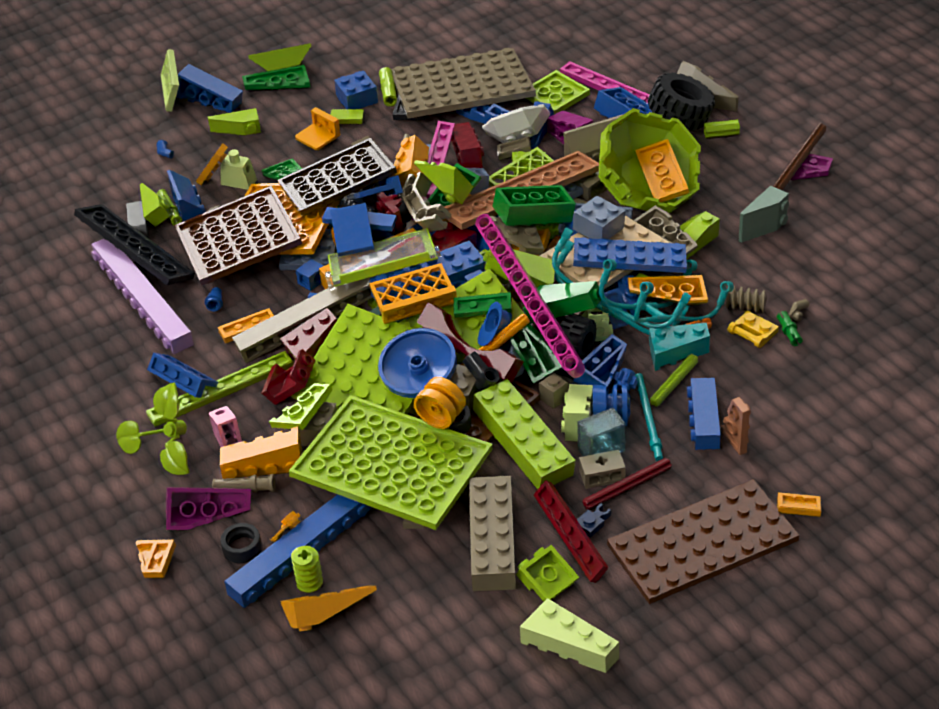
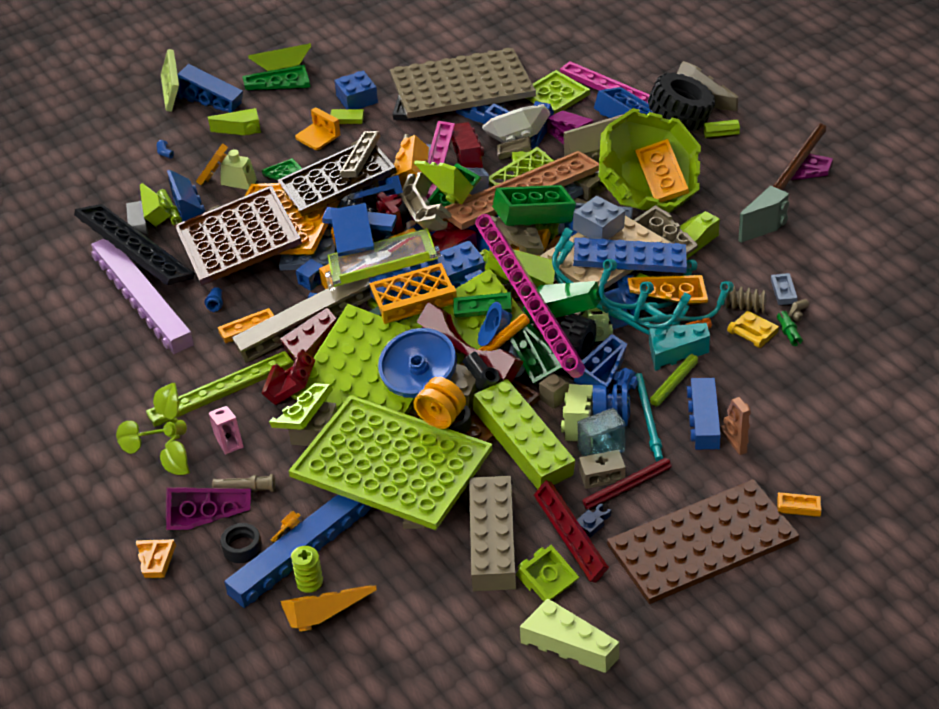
(181, 374): blue fence -> none
(261, 456): light orange wedge -> none
(360, 154): none -> dark tan tile
(387, 86): lime axle -> none
(783, 289): none -> sand blue plate

